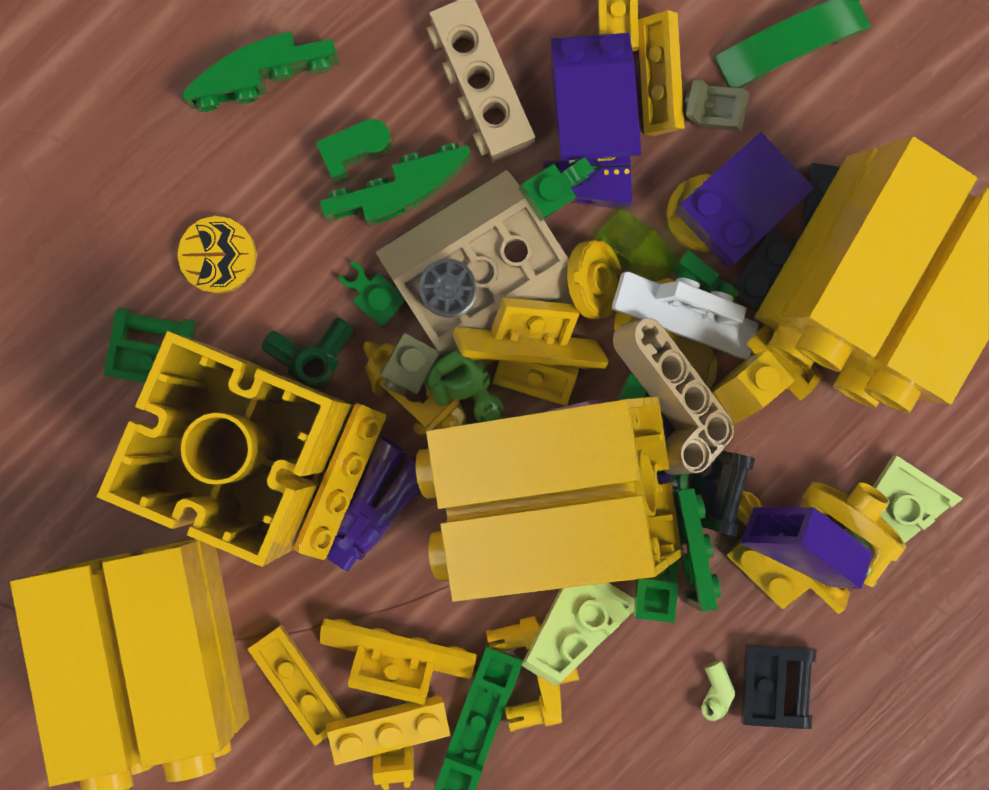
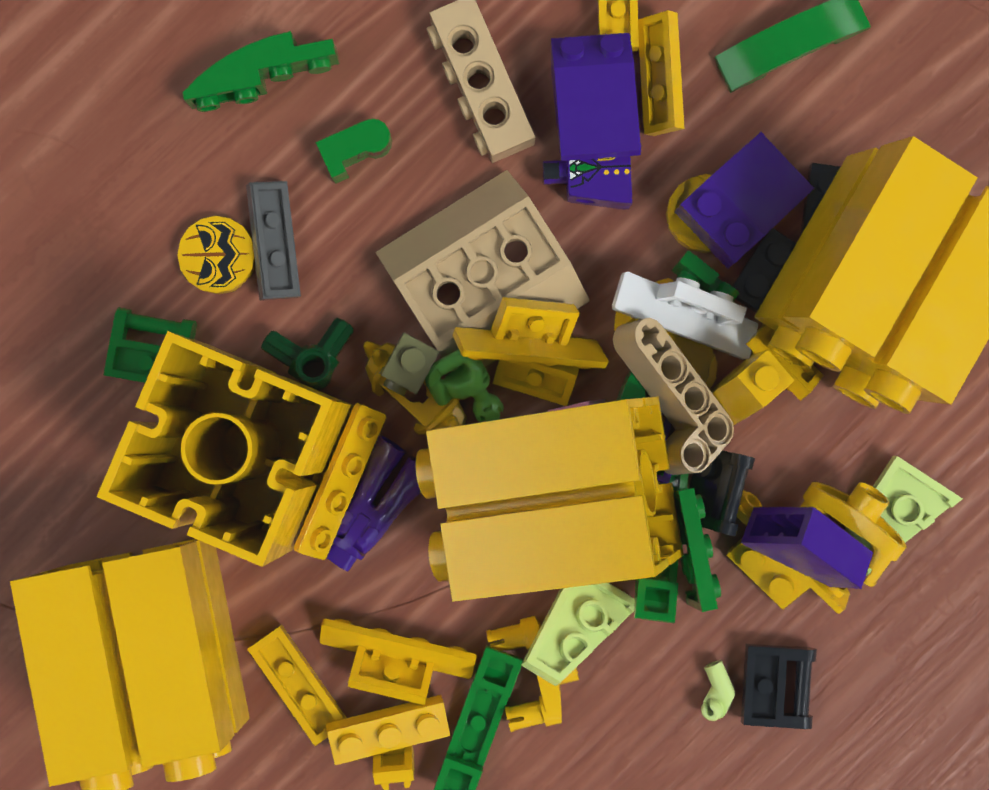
(273, 240): none -> dark grey tile
(376, 297): green plate -> none
(415, 183): green slope -> none
(447, 288): flat silver wheel -> none
(552, 190): green plate -> none
(593, 278): yellow tile -> none
(637, 246): clear neon green slope -> none
(716, 106): olive bracket -> none

